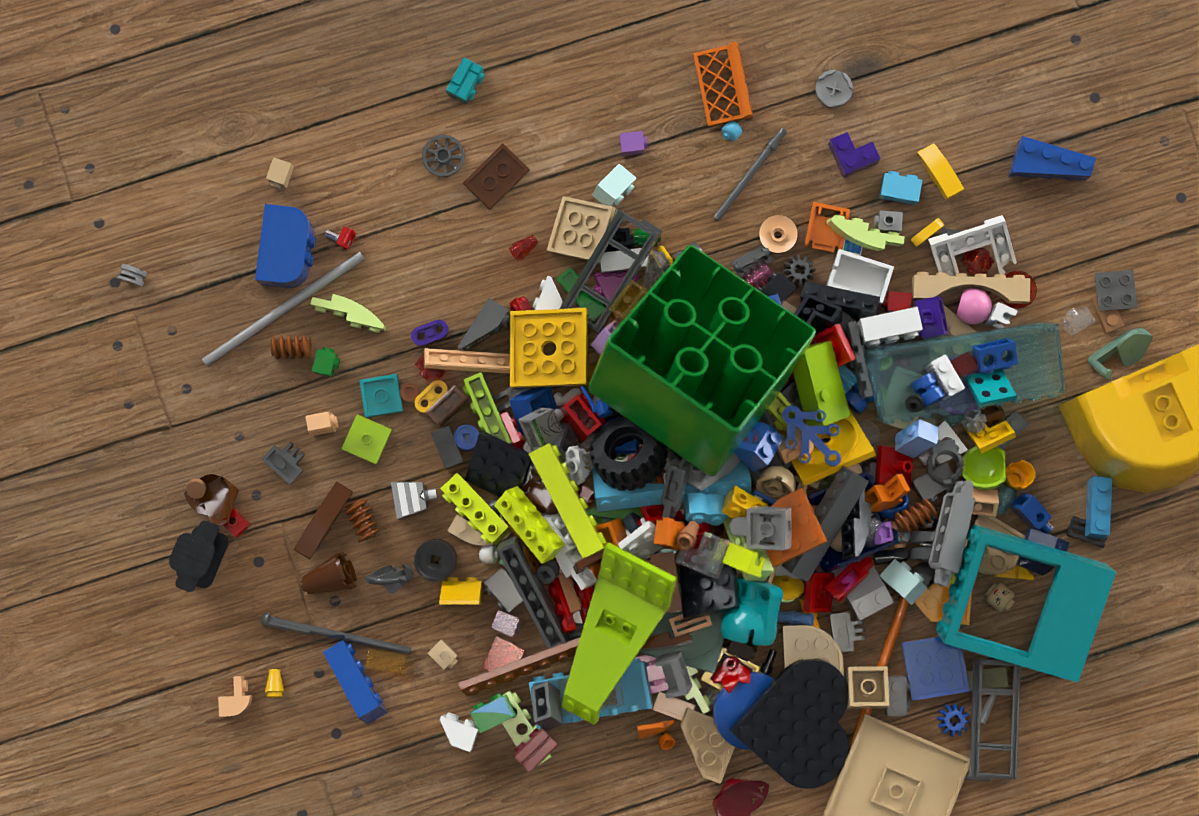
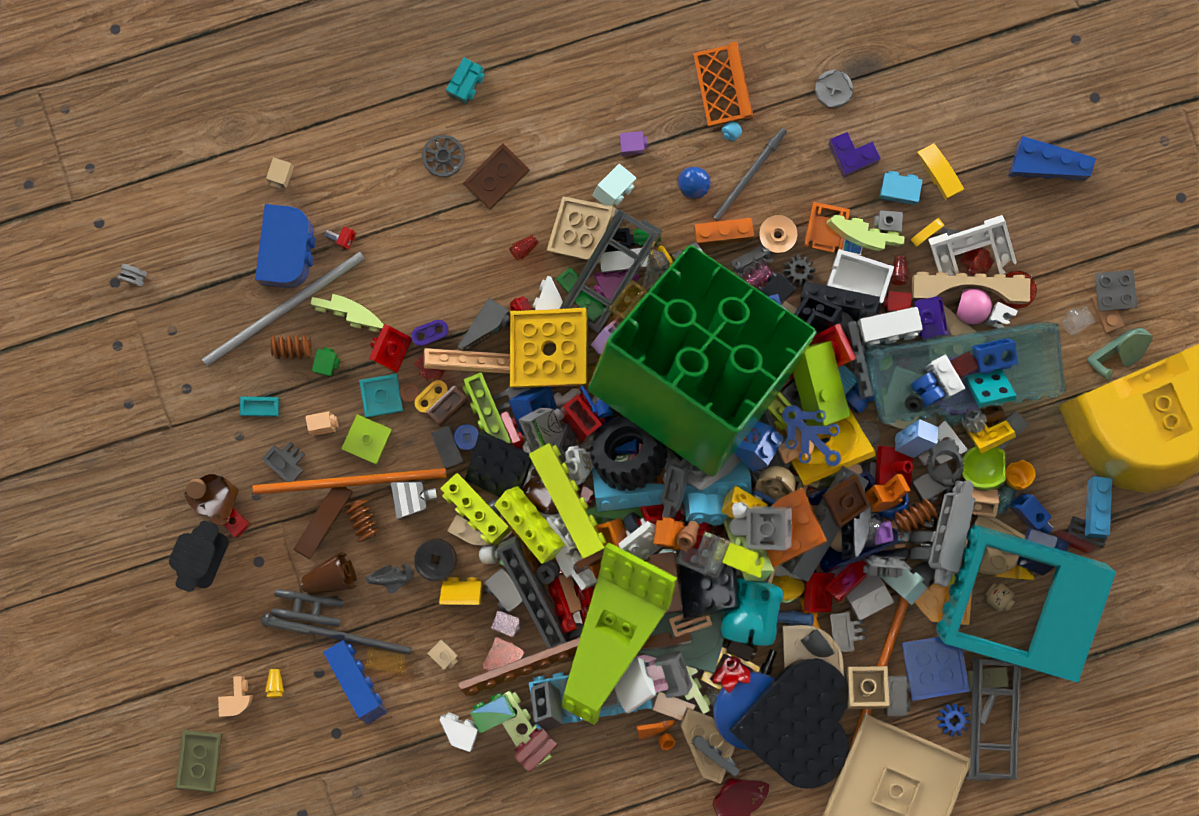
(198, 761): none -> olive tile
(259, 406): none -> teal tile
(314, 617): none -> dark grey piece
(349, 481): none -> orange piece
(390, 348): none -> red tile
(634, 686): none -> white slope
(694, 182): none -> blue hair
(714, 754): none -> dark grey hinge
(724, 232): none -> orange brick
(740, 510): none -> white hinge
(817, 645): none -> dark grey brick
(846, 500): none -> reddish brown tile
(892, 566): none -> light grey hinge
(900, 271): none -> clear red cone
(1074, 541): none -> clear red tile

